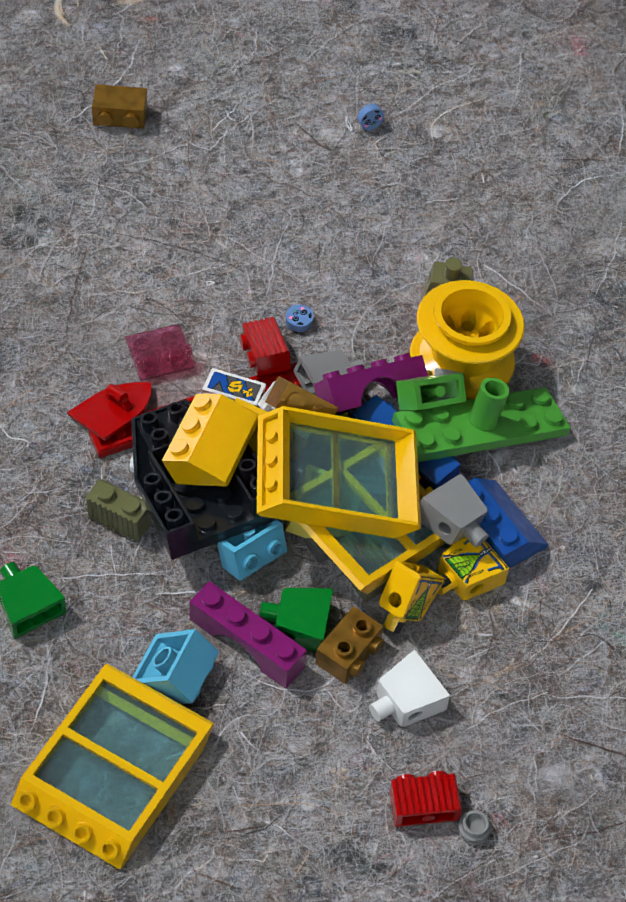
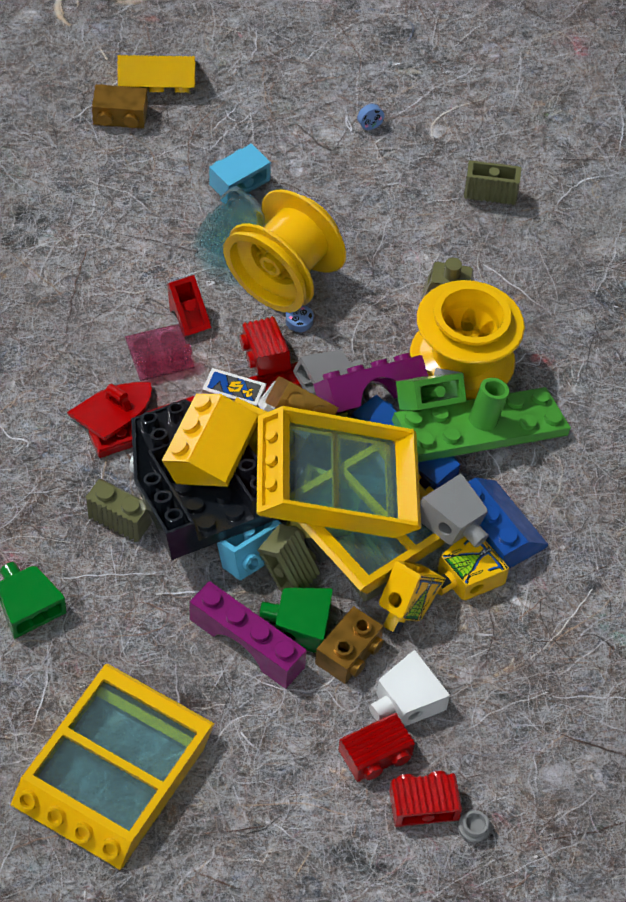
(157, 72): none -> yellow slope
(177, 664): medium azure slope -> none
(188, 305): none -> red slope
(236, 209): none -> clear light blue cylinder
(243, 168): none -> medium azure brick
(277, 258): none -> yellow wheel
(289, 558): none -> olive brick
(376, 747): none -> red brick
(492, 182): none -> olive brick

